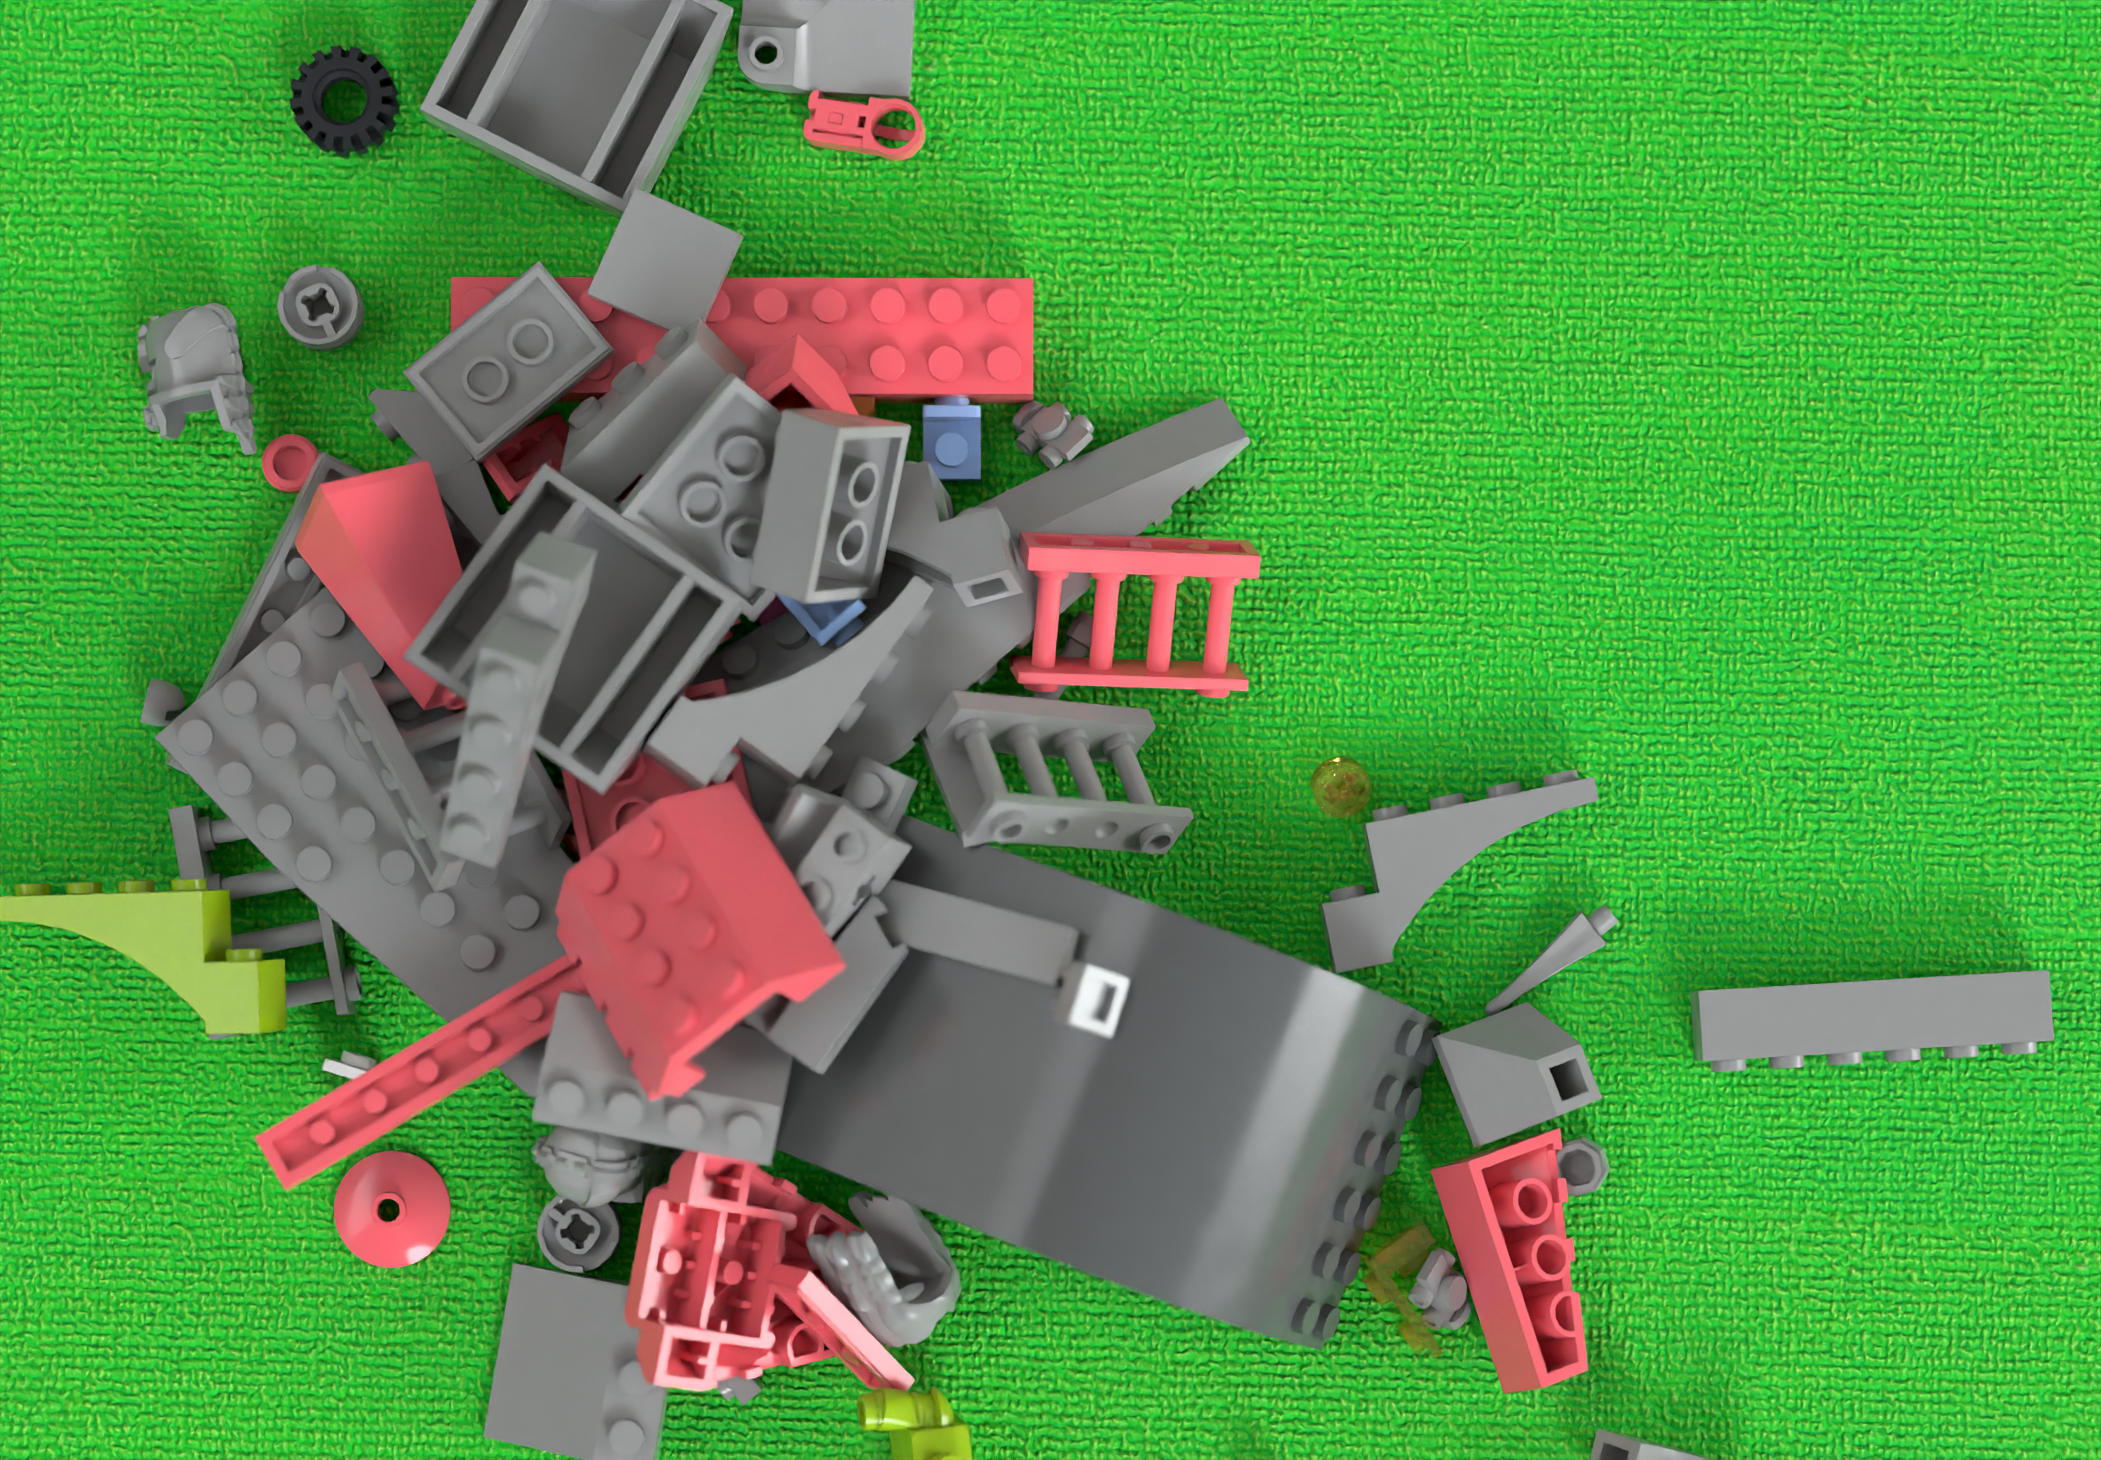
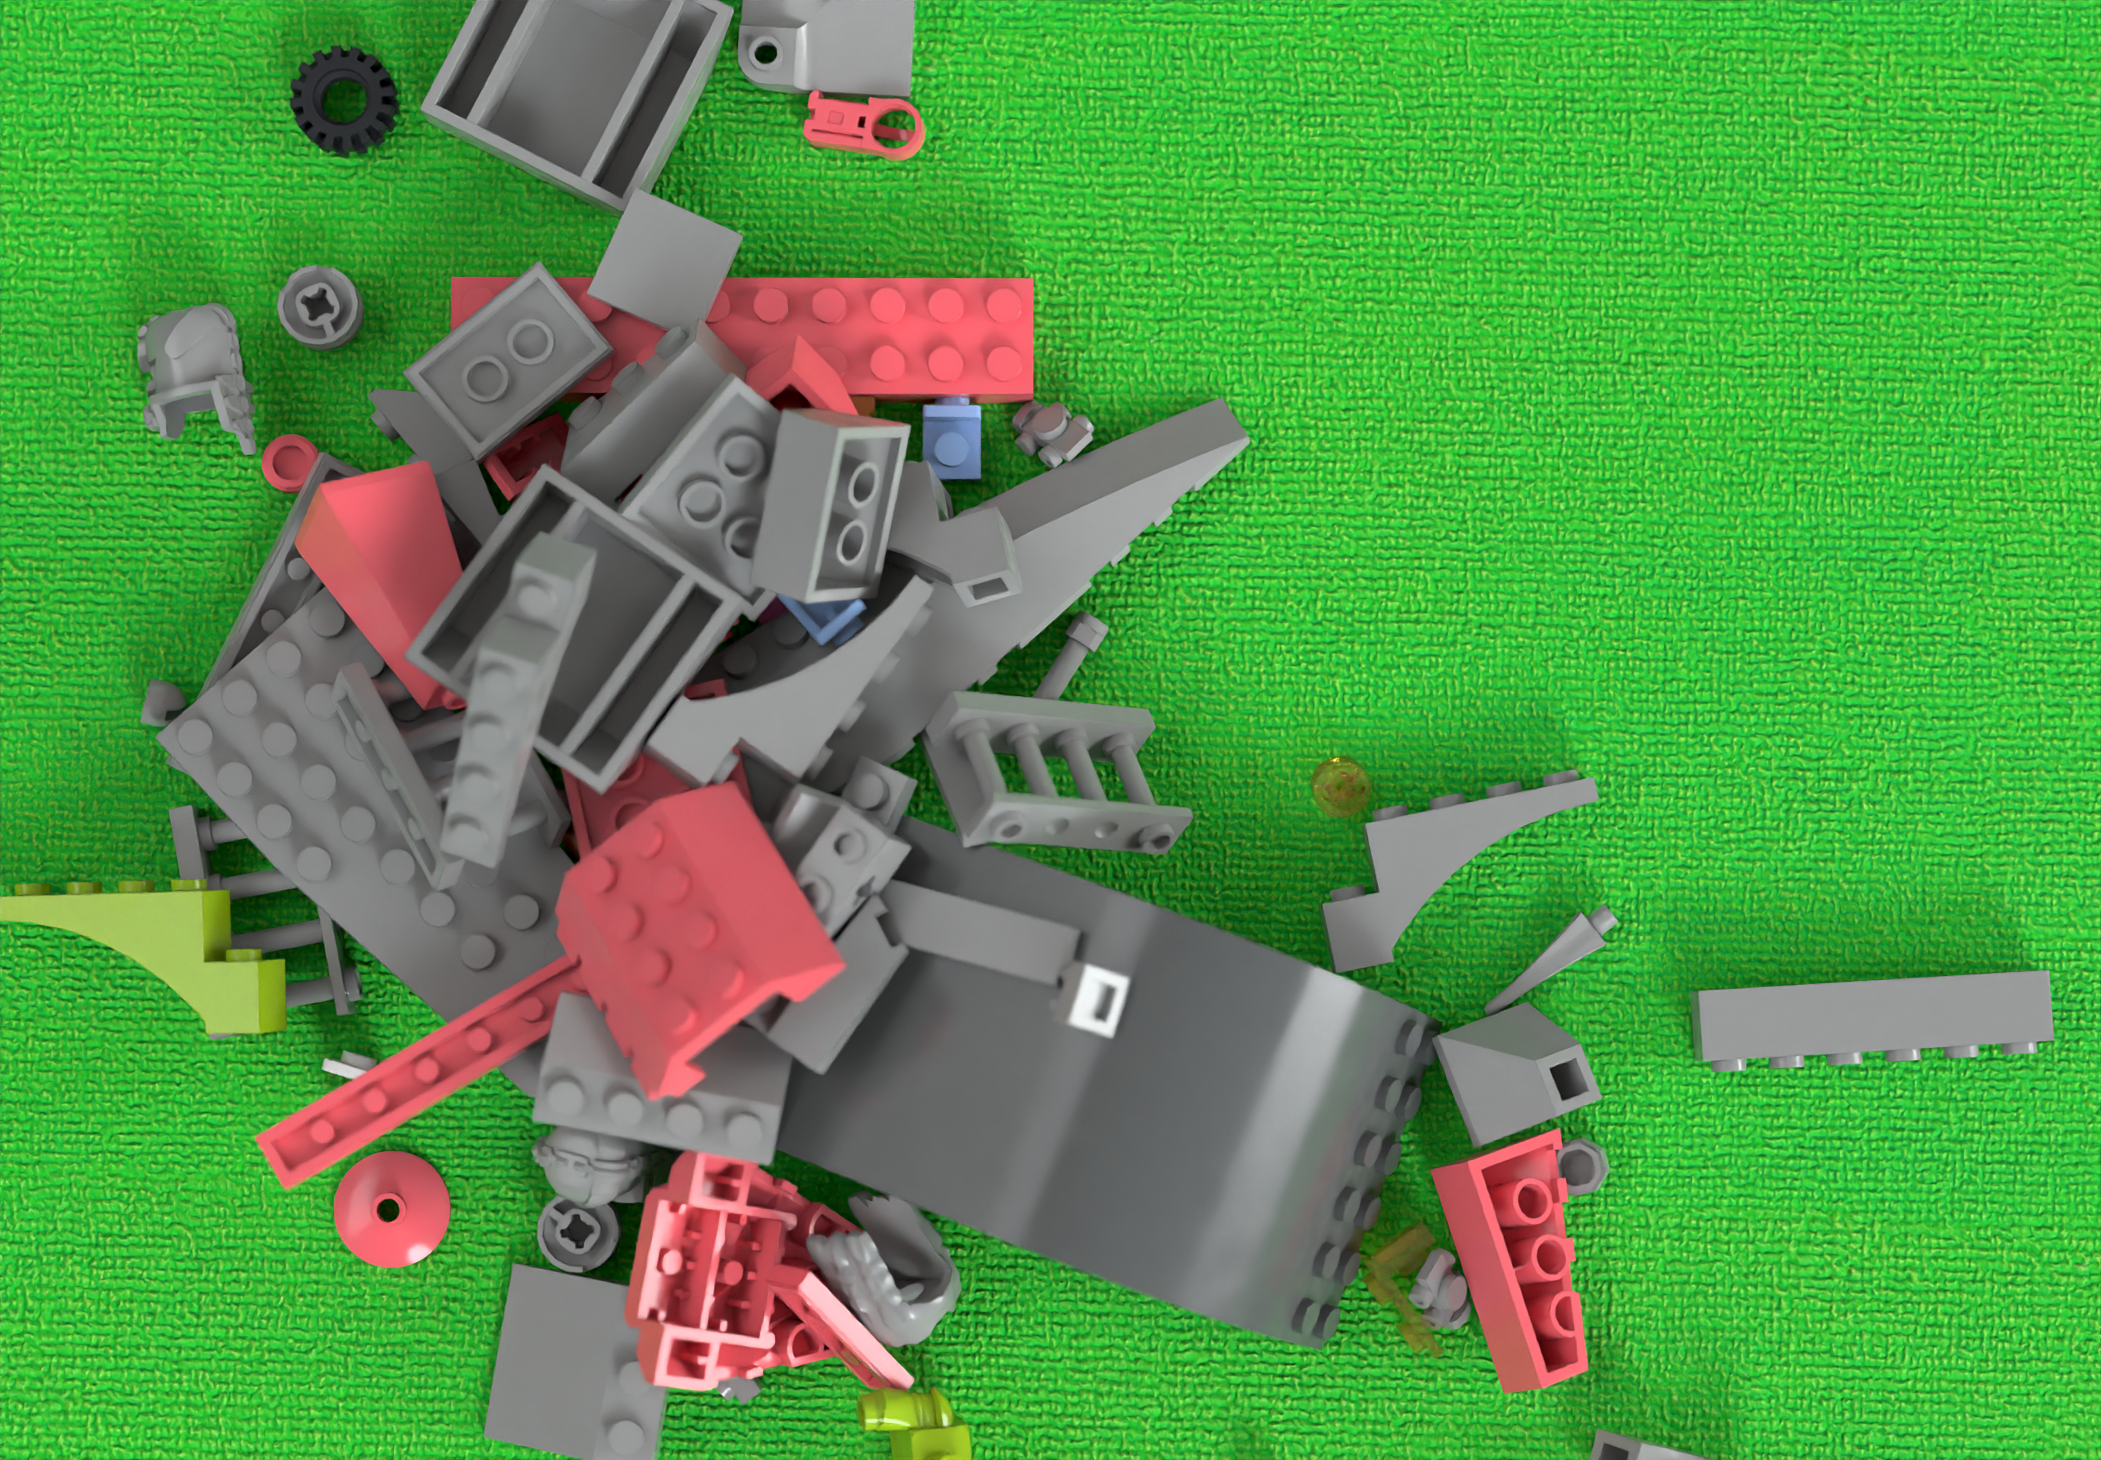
(1109, 561): coral fence -> none

